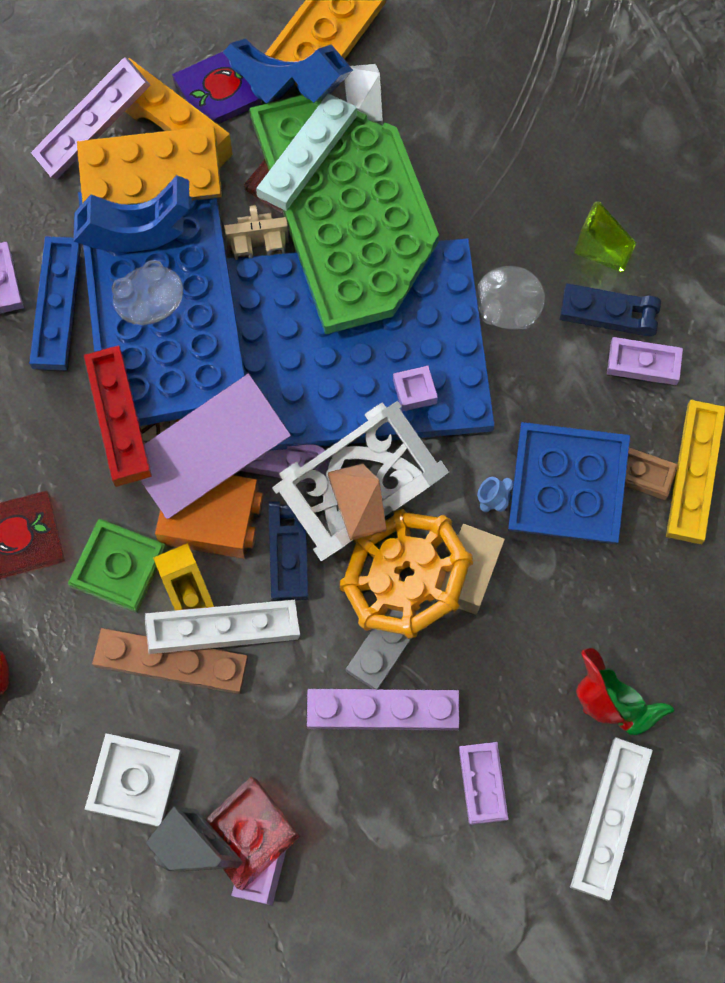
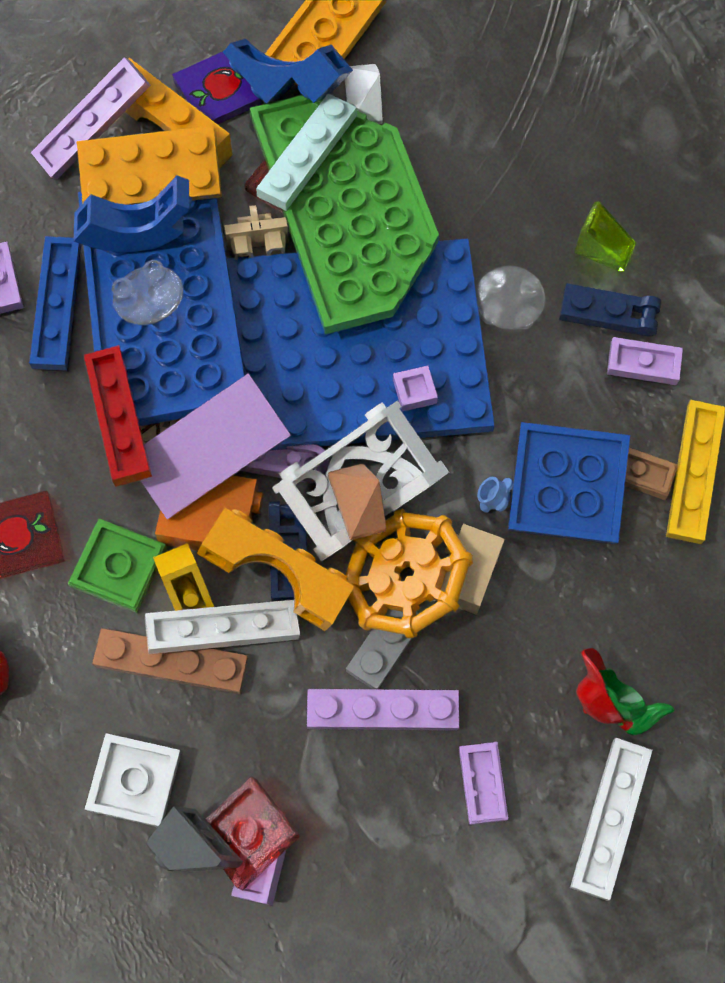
(317, 591): none -> light orange arch

